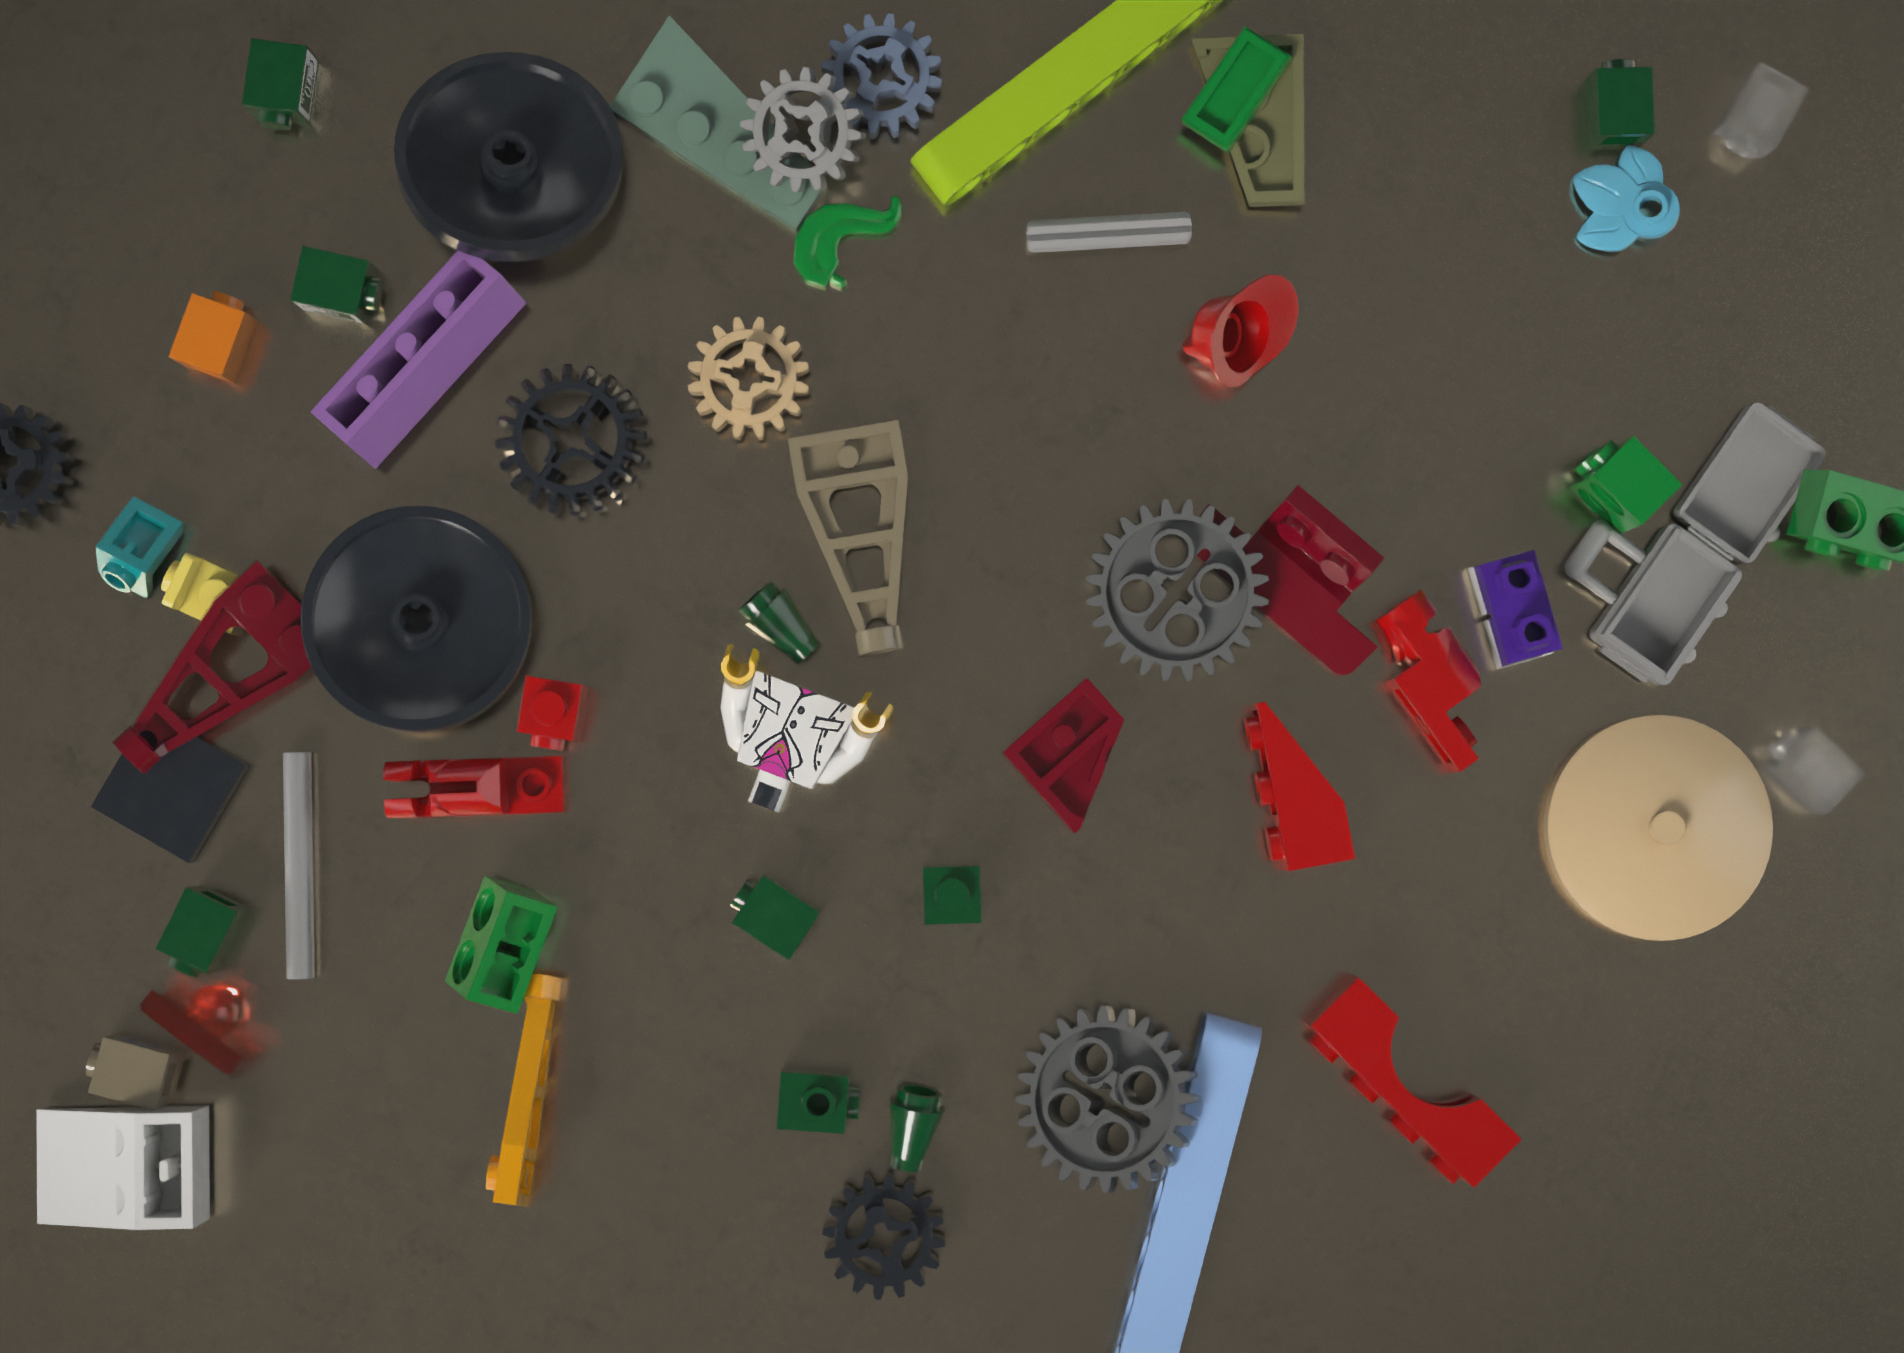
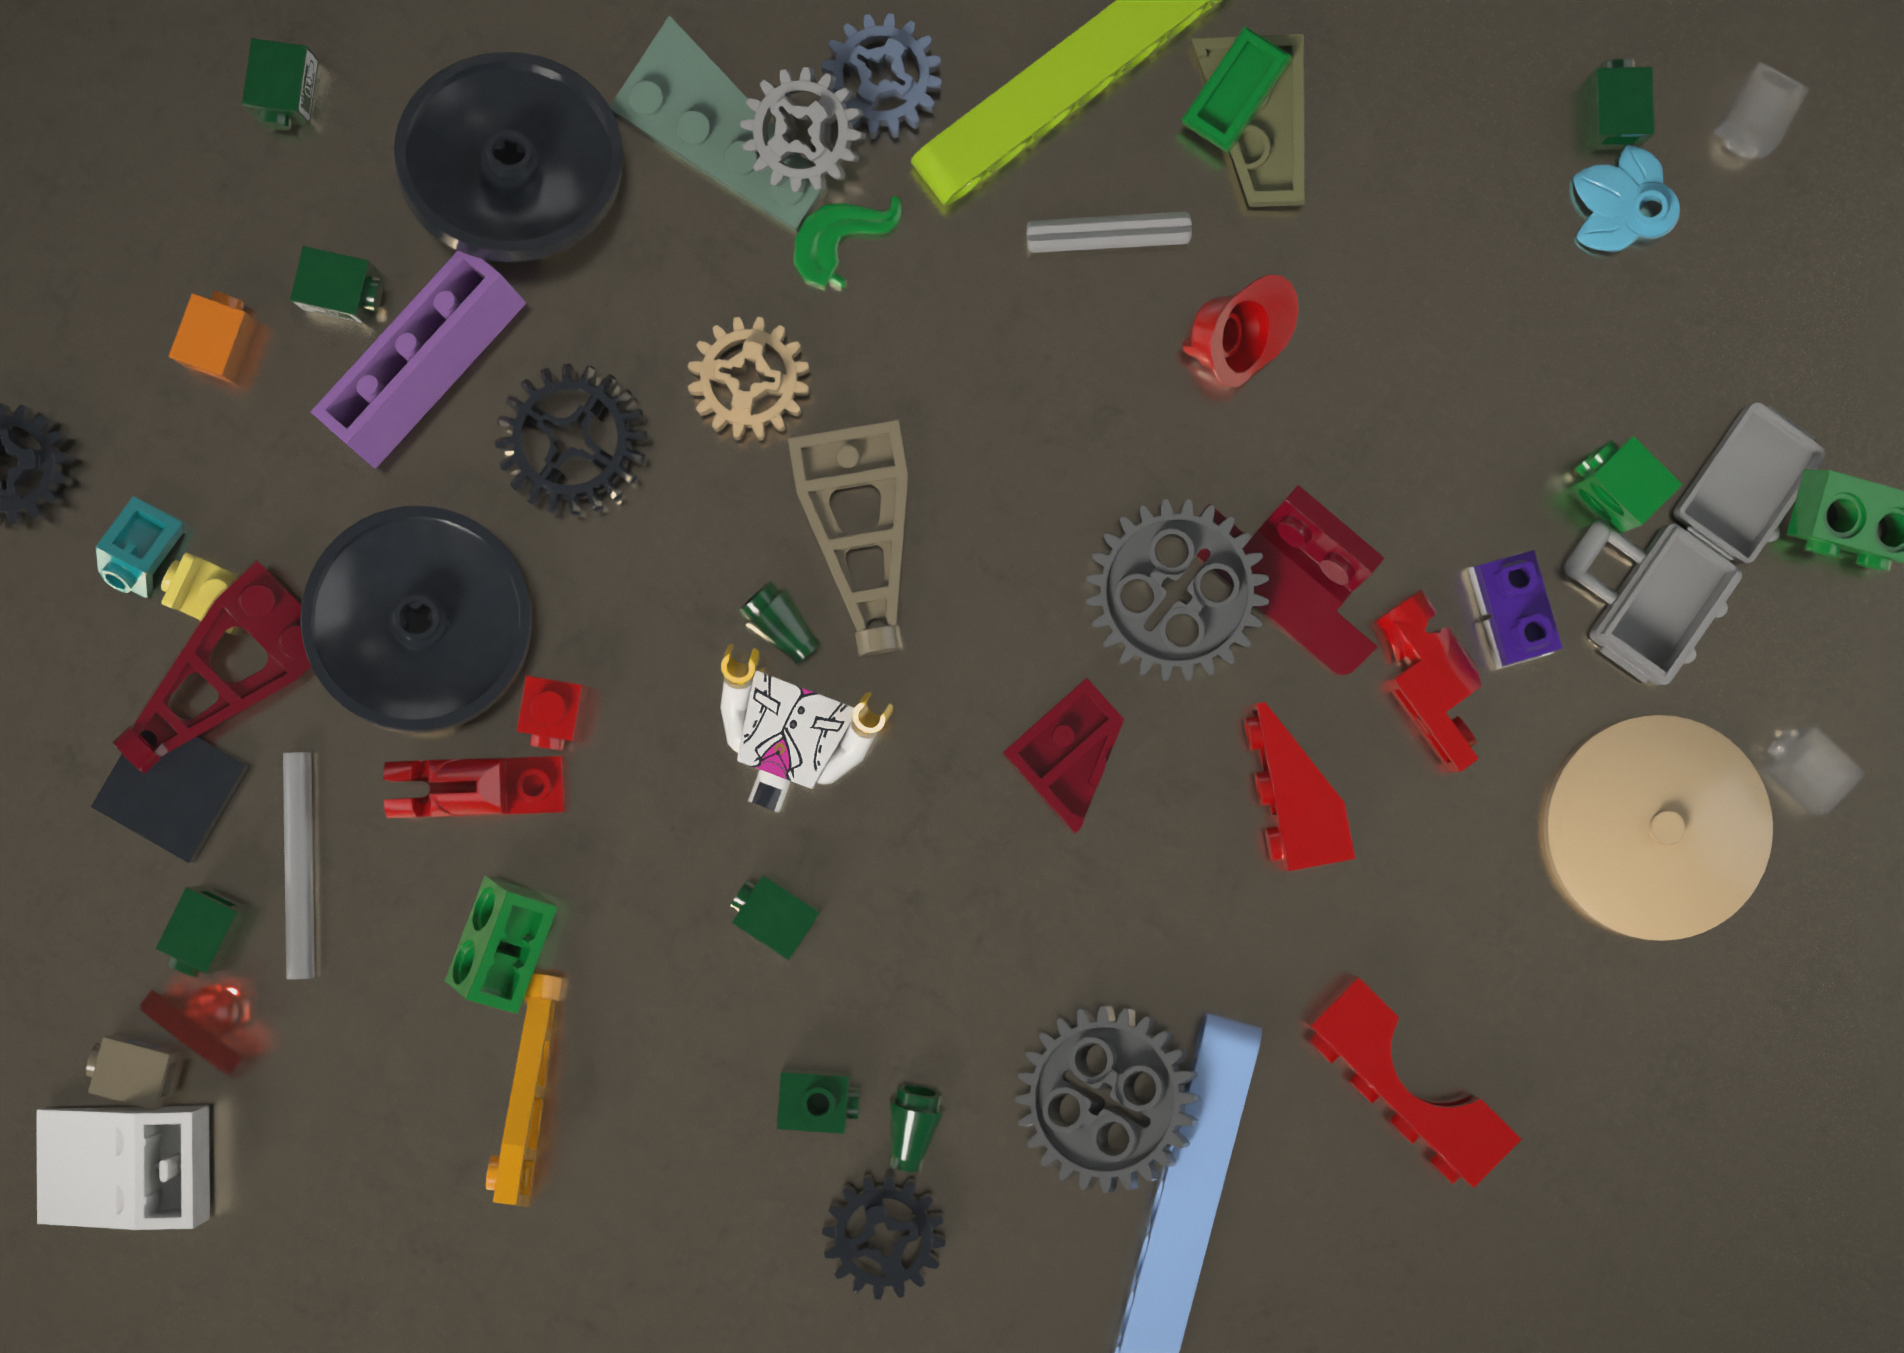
(952, 894): dark green brick -> none

